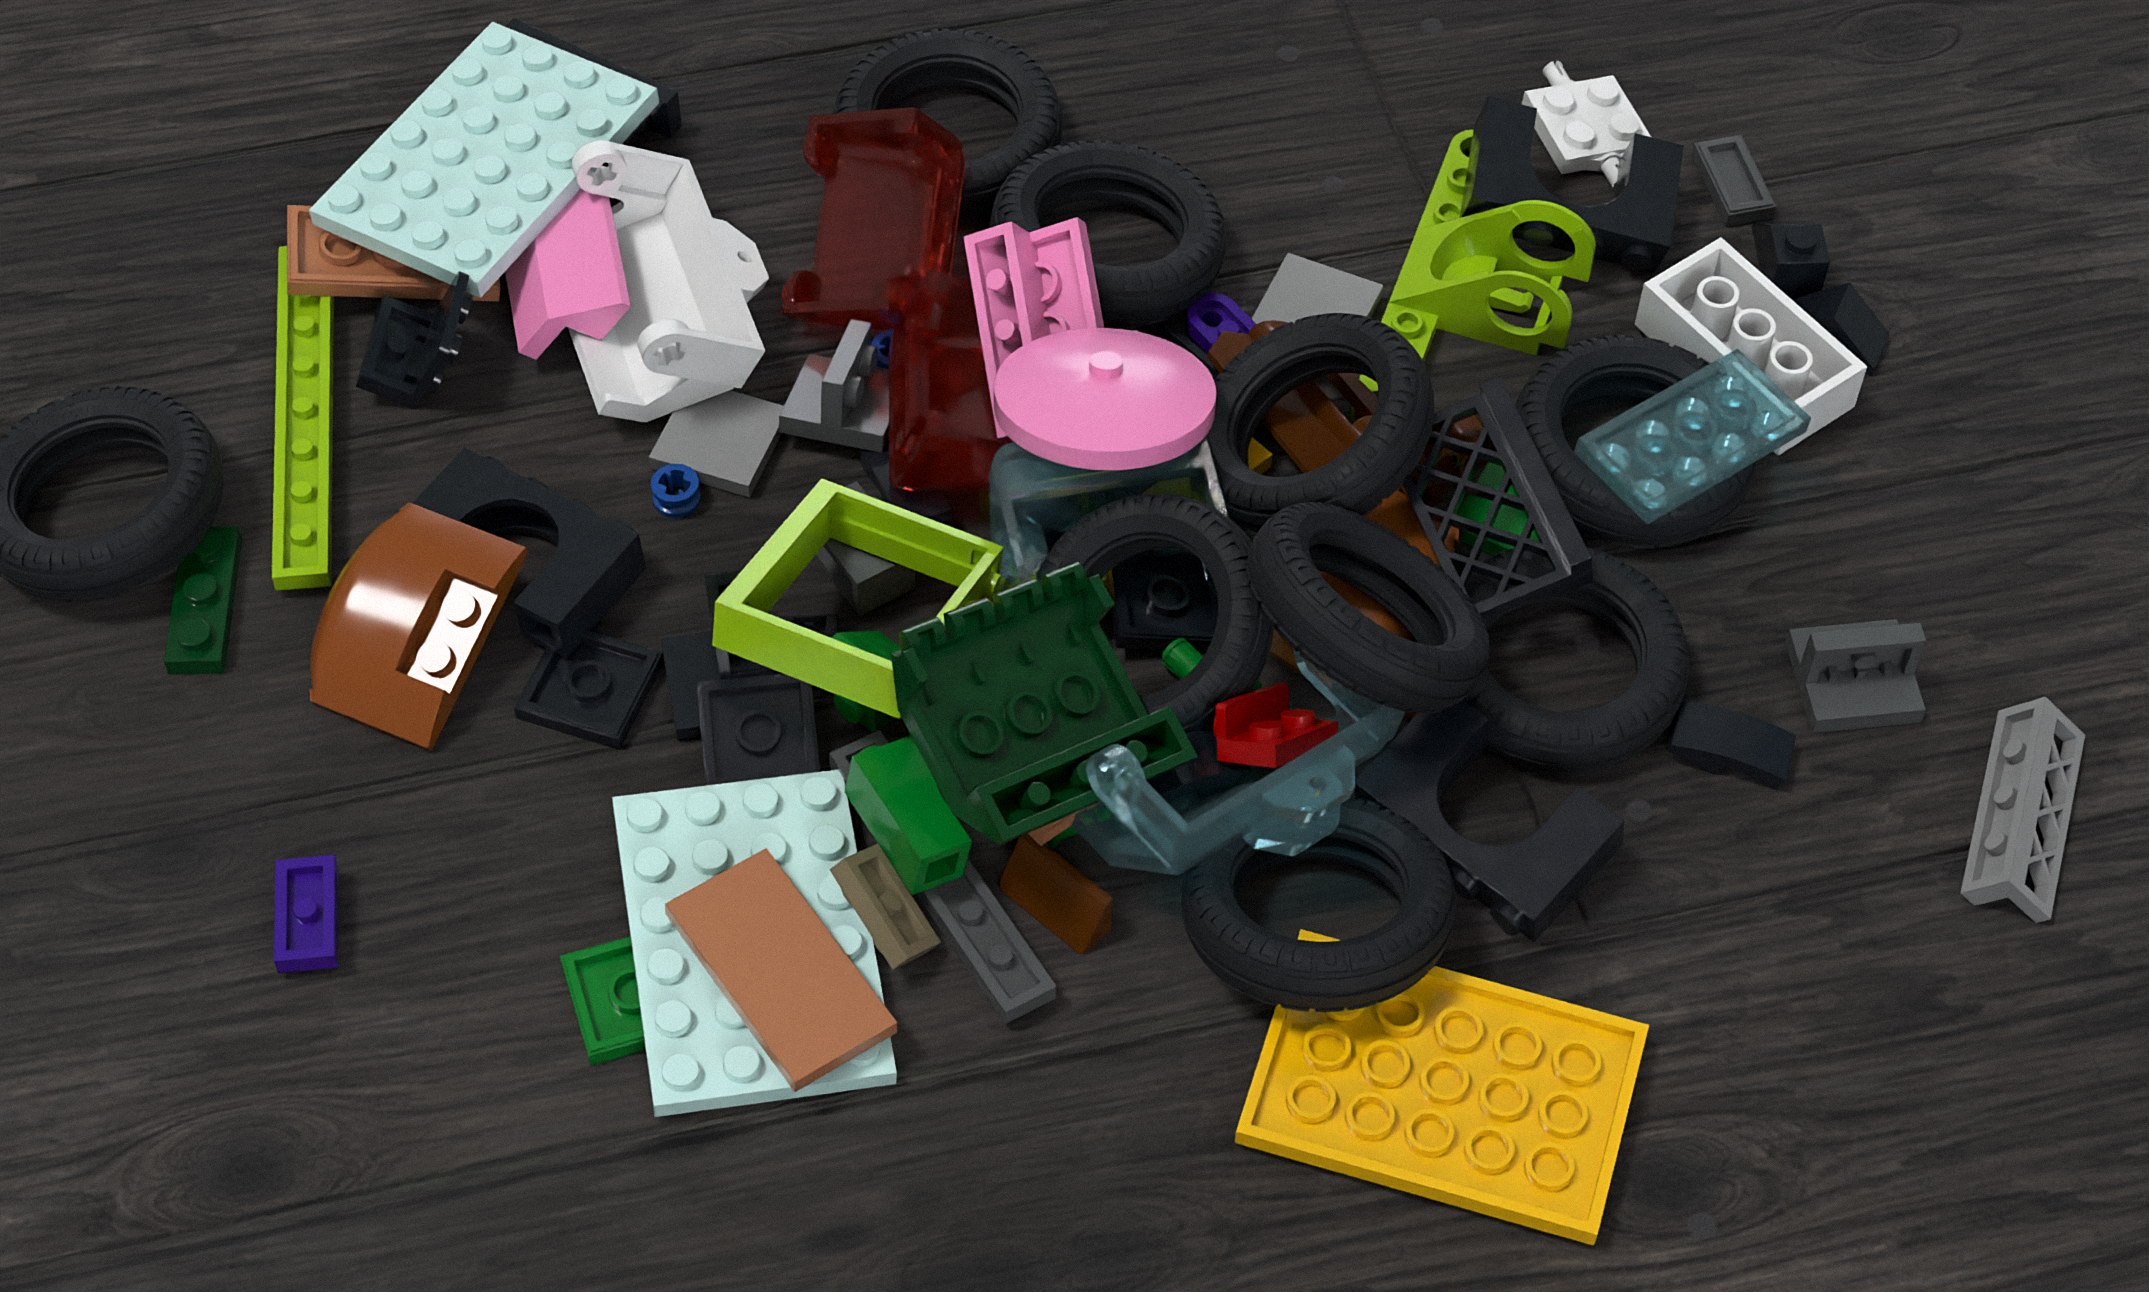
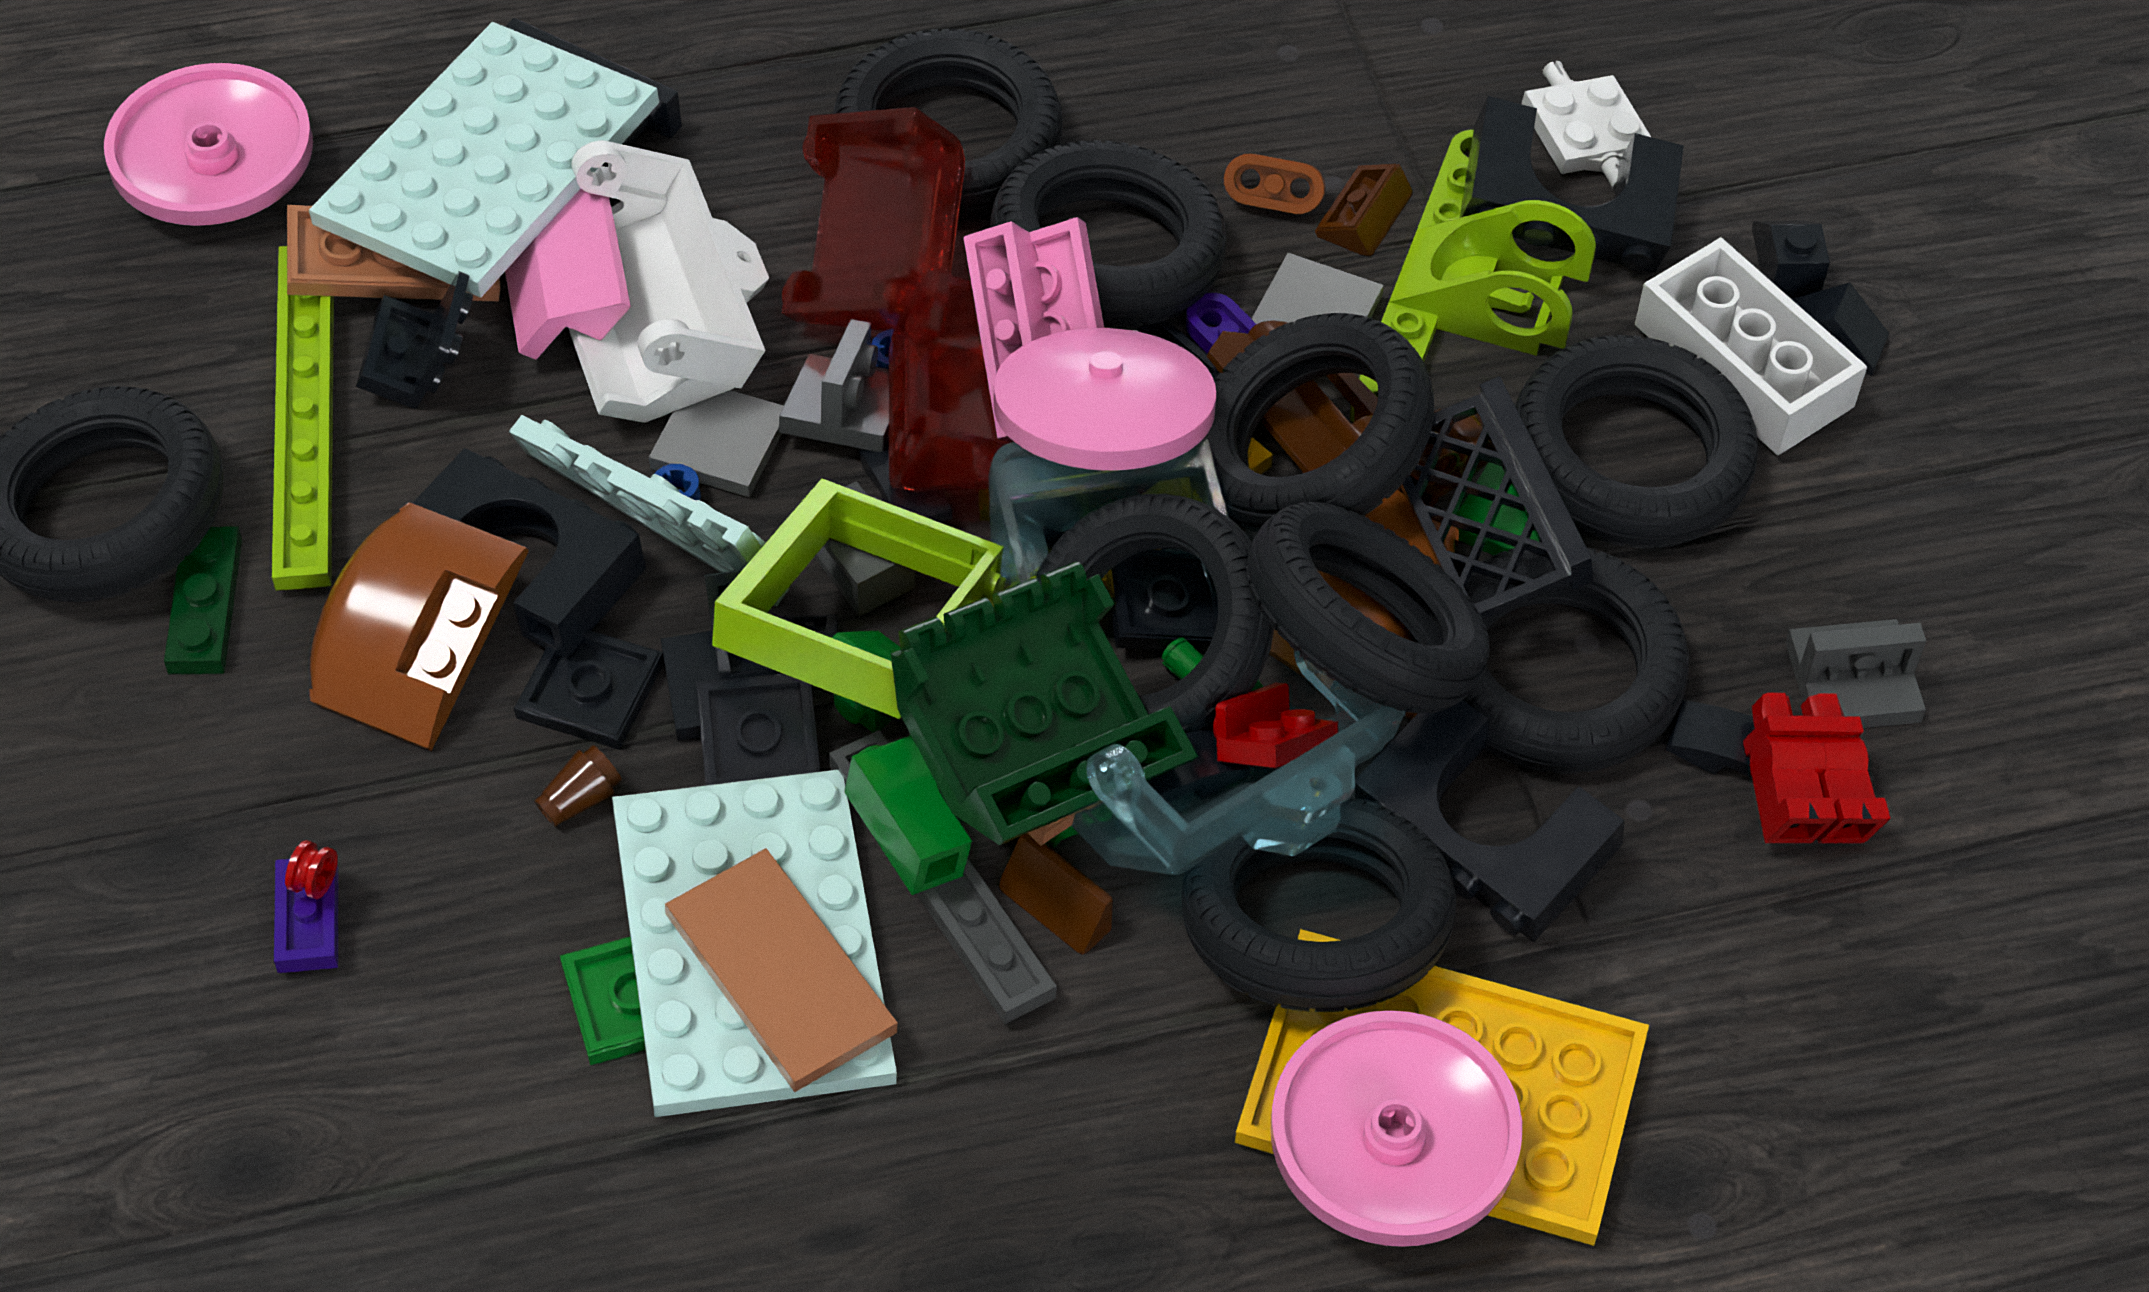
(208, 144): none -> bright pink dish
(311, 869): none -> red bush
(578, 786): none -> reddish brown cone
(650, 501): none -> light aqua wing
(885, 906): dark tan plate -> none
(1275, 183): none -> dark orange plate
(1366, 208): none -> reddish brown slope
(1396, 1128): none -> bright pink dish
(1692, 435): clear light blue plate -> none
(1733, 180): dark grey tile -> none
(1811, 772): none -> red hips
(2014, 801): light grey fence -> none

